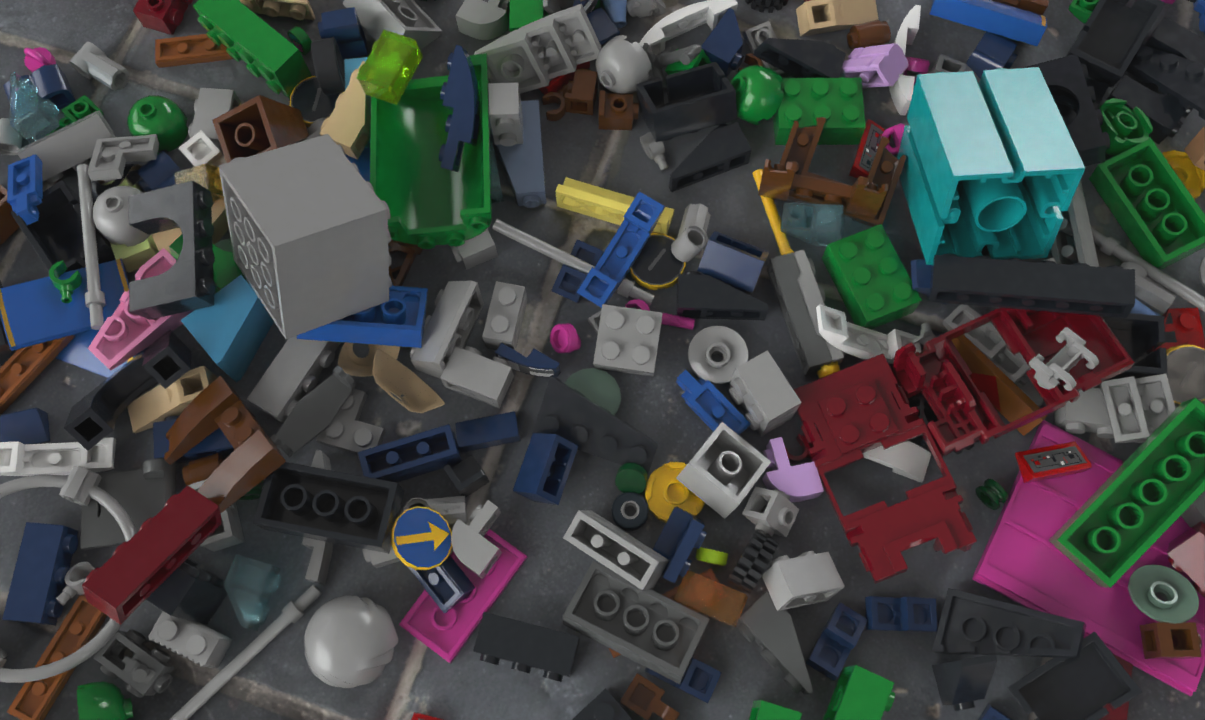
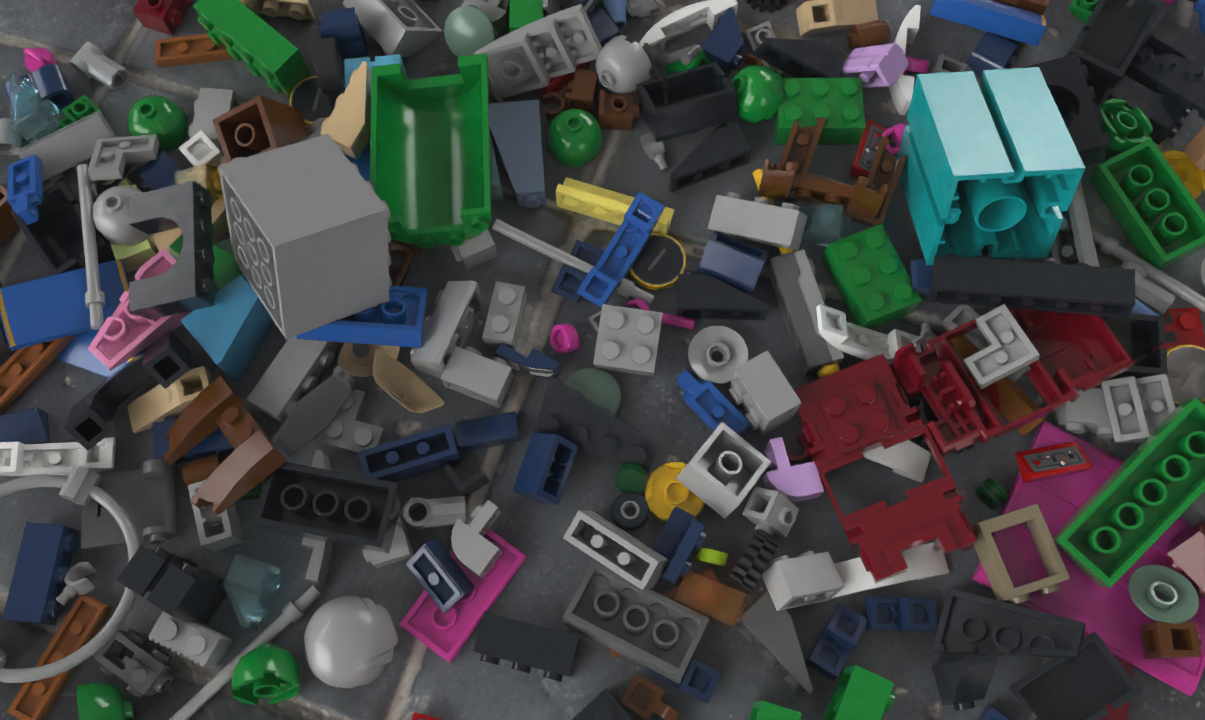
(65, 286): green piece -> none
(152, 554): dark red brick -> none
(266, 674): none -> green cylinder
(300, 39): green tile -> none
(389, 66): clear neon green brick -> none
(421, 538): blue piece -> none
(462, 97): dark blue slope -> none
(468, 30): none -> sand green dish
(505, 113): light grey brick -> none
(574, 137): none -> green cylinder
(692, 233): light grey piece -> none
(758, 220): none -> light grey brick
(921, 563): none -> white slope
(994, 565): none -> dark tan window
(1007, 350): none -> light grey plate
(1068, 357): light grey piece -> none

